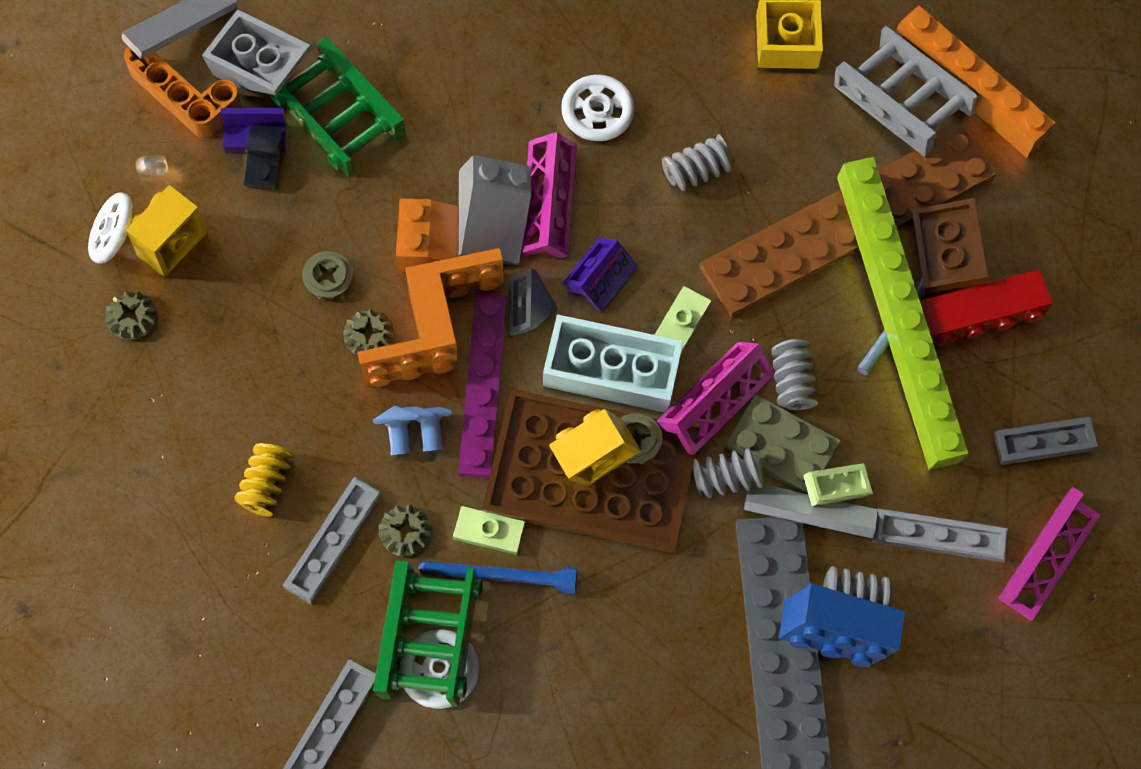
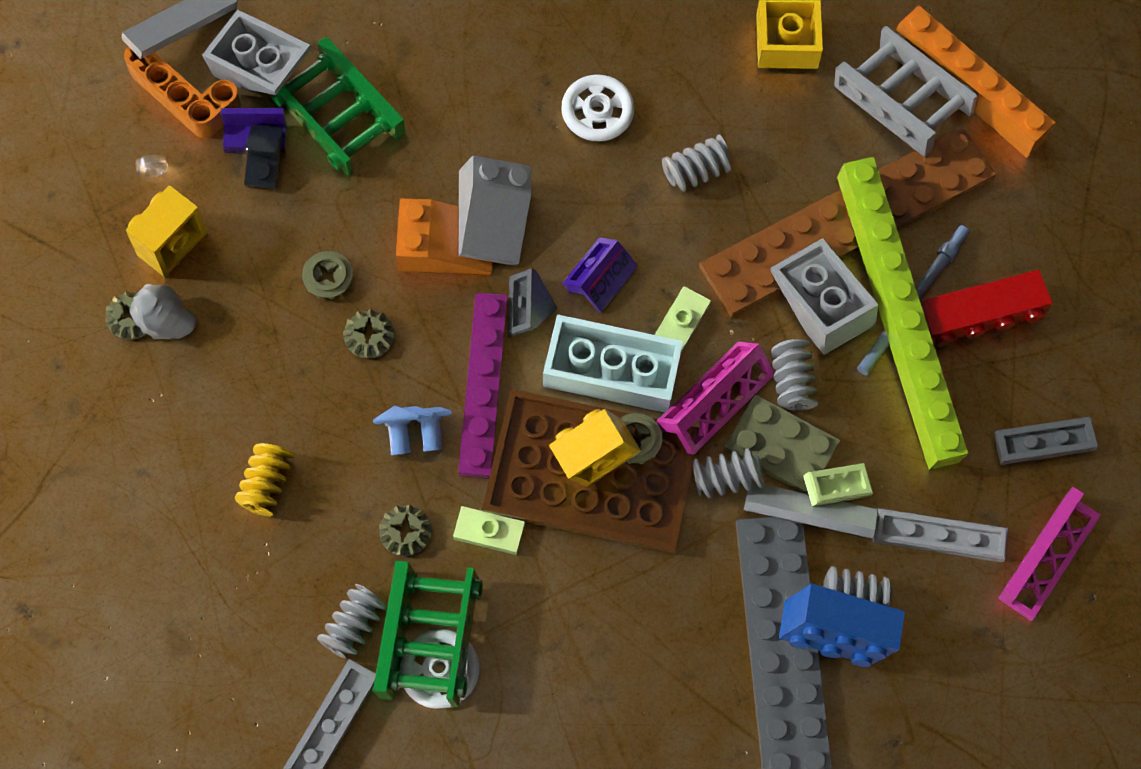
(110, 228): white plate -> none
(161, 313): none -> light grey hair
(332, 540): light grey tile -> none
(352, 621): none -> light grey piece
(436, 345): orange bracket -> none
(555, 194): dark pink fence -> none
(562, 580): blue piece -> none
(825, 296): none -> light grey slope
(950, 246): reddish brown plate -> none

